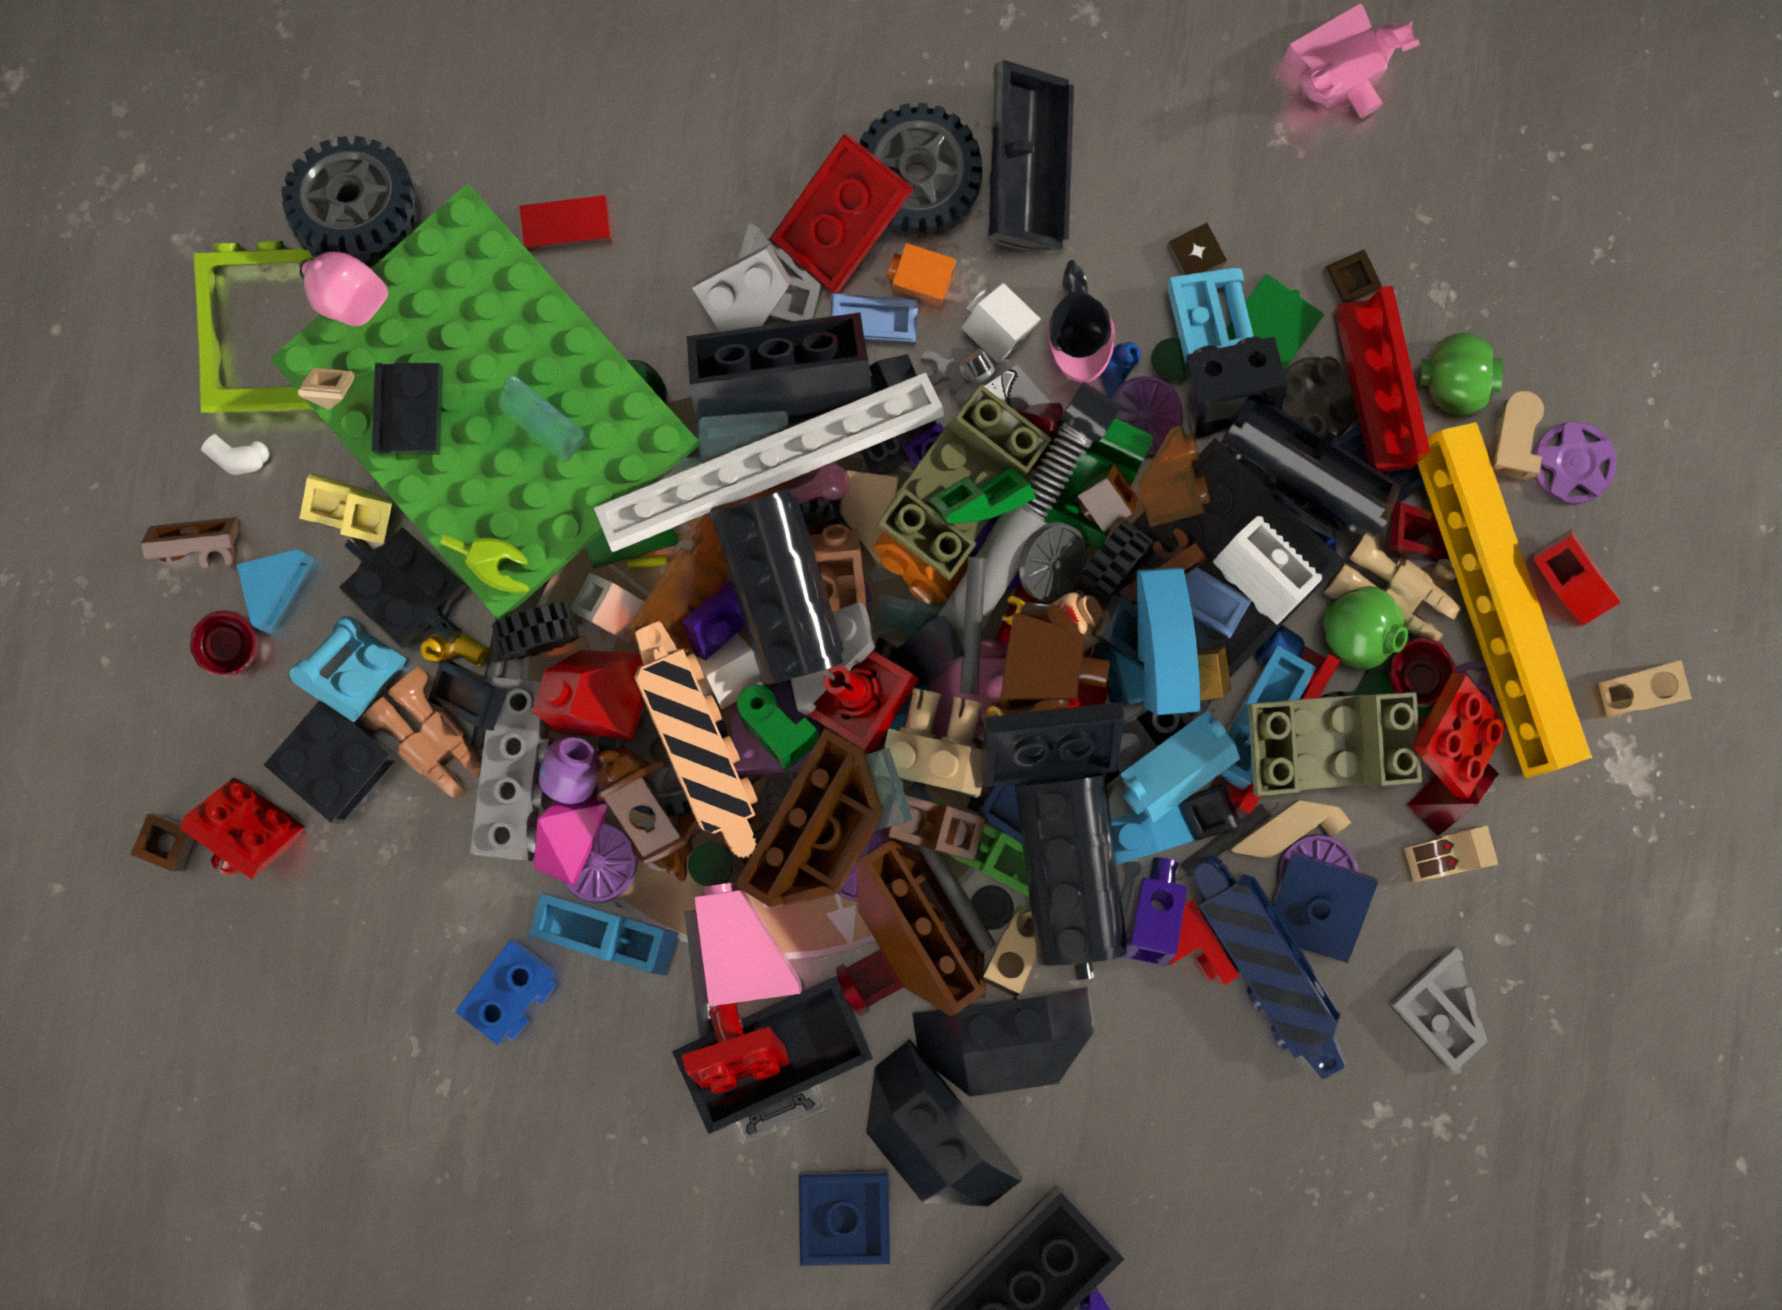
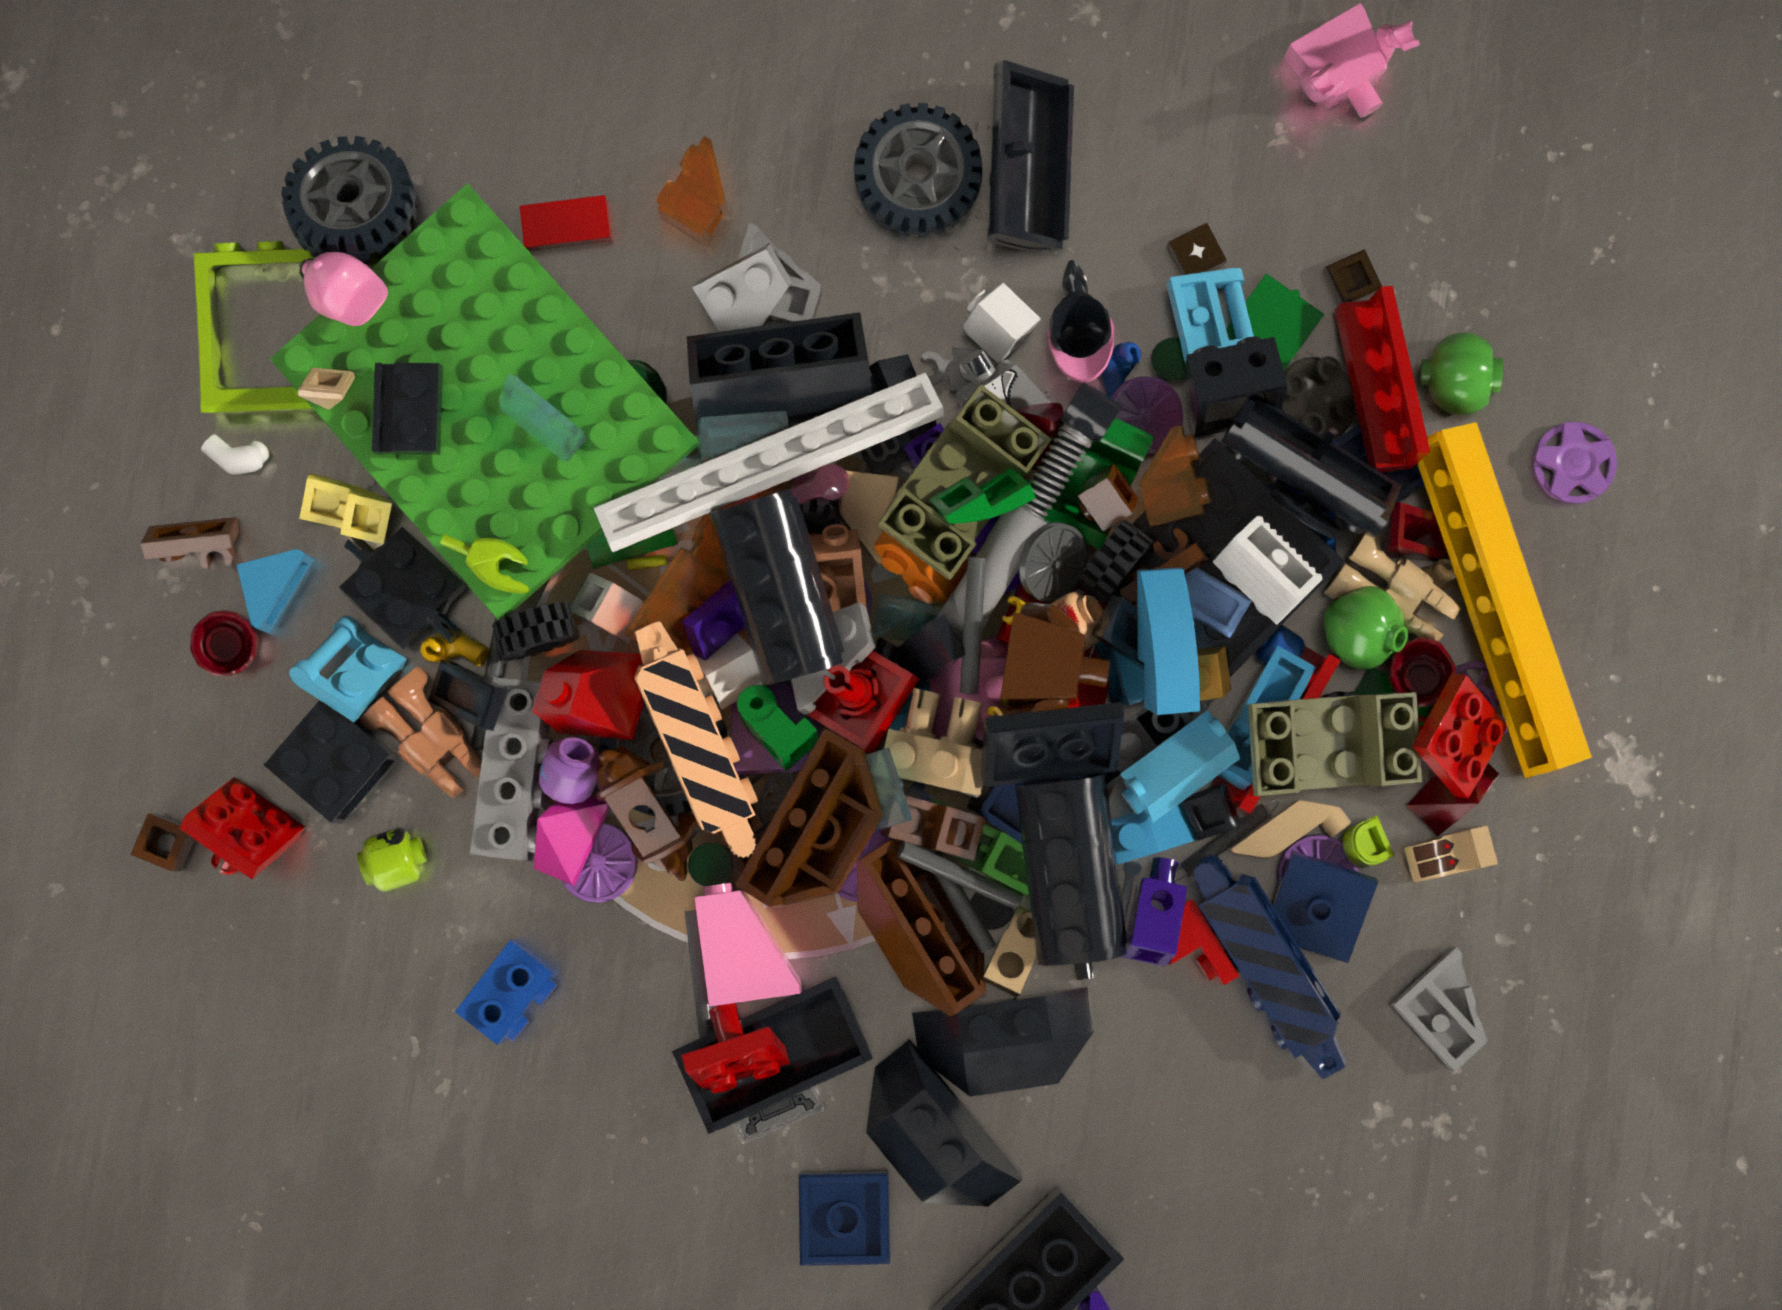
(391, 859): none -> lime head
(603, 934): dark azure slope -> none
(696, 198): none -> clear orange slope
(841, 213): red tile -> none
(868, 981): dark red tile -> none
(882, 317): light blue tile -> none
(921, 275): orange brick -> none
(959, 875): none -> dark grey bar
(1367, 843): none -> lime tile
(1514, 435): tan leg -> none
(1576, 577): red slope -> none
(1645, 689): tan leg -> none

